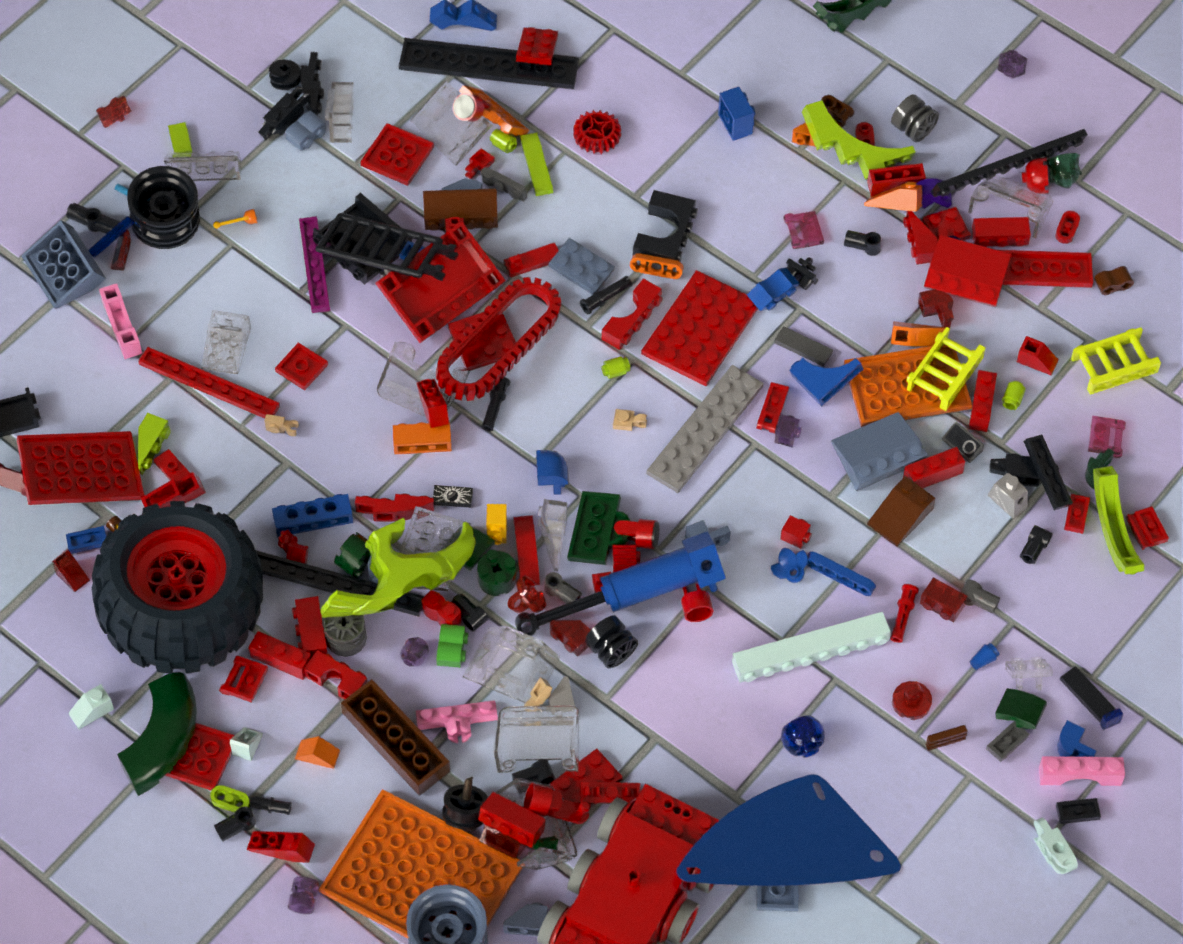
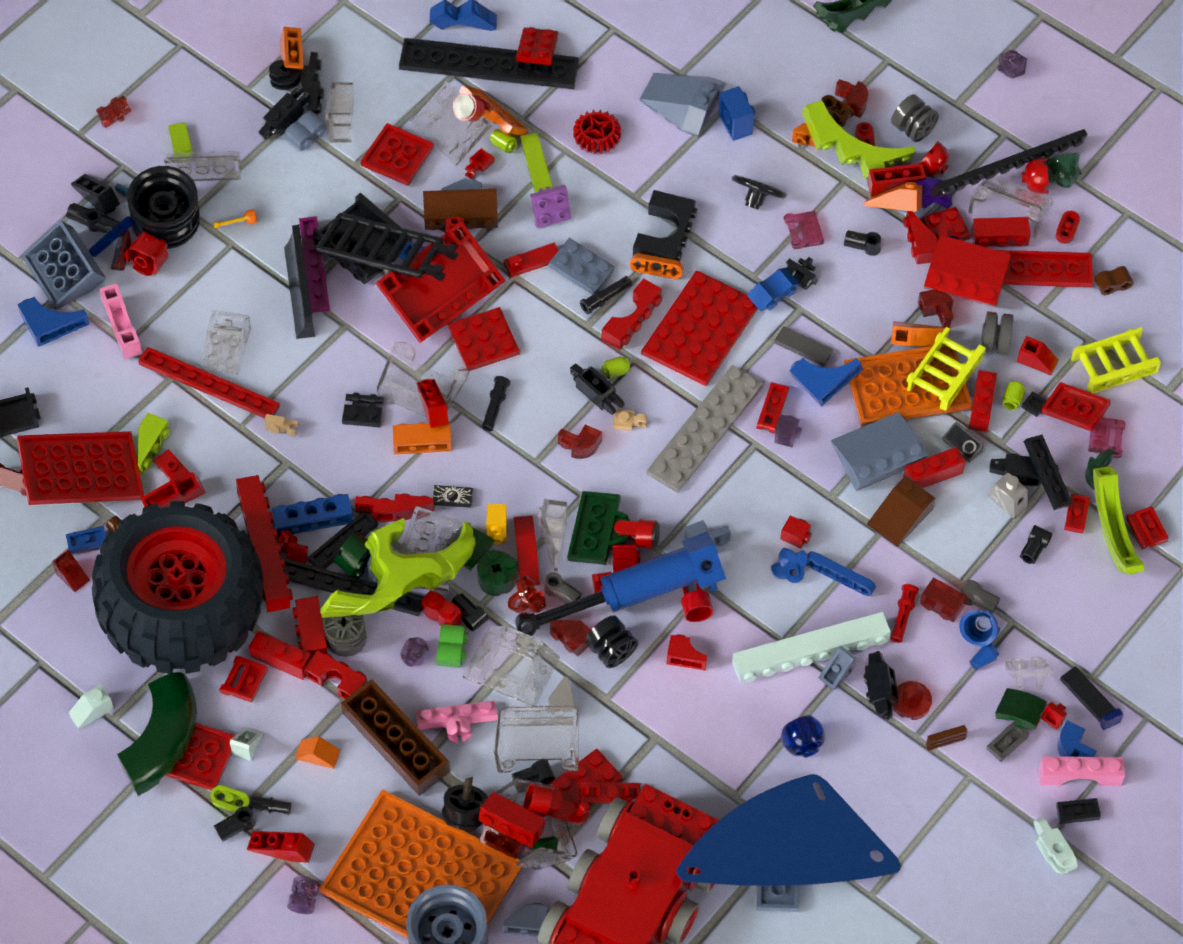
(47, 324): none -> blue arch
(96, 193): none -> black slope
(147, 254): none -> red brick
(263, 536): none -> red brick
(291, 47): none -> orange slope
(298, 285): none -> black arch
(301, 366): red plate -> none
(325, 555): none -> black tile
(362, 415): none -> black plate
(503, 183): dark grey hinge -> none
(513, 355): red piece -> none
(539, 693): tan plate -> none
(550, 206): none -> medium lavender plate
(551, 470): blue brick -> none
(582, 445): none -> clear red brick
(596, 388): none -> black hinge
(682, 99): none -> sand blue wedge
(683, 654): none -> red arch
(757, 191): none -> black piece
(837, 668): none -> sand blue slope
(855, 95): none -> clear red brick
(881, 685): none -> black hinge
(936, 160): none -> red cylinder
(979, 627): none -> blue helmet
(997, 333): none -> dark grey wheel
(1034, 404): none -> black tile
(1054, 715): none -> red tile
(1076, 406): none -> red plate

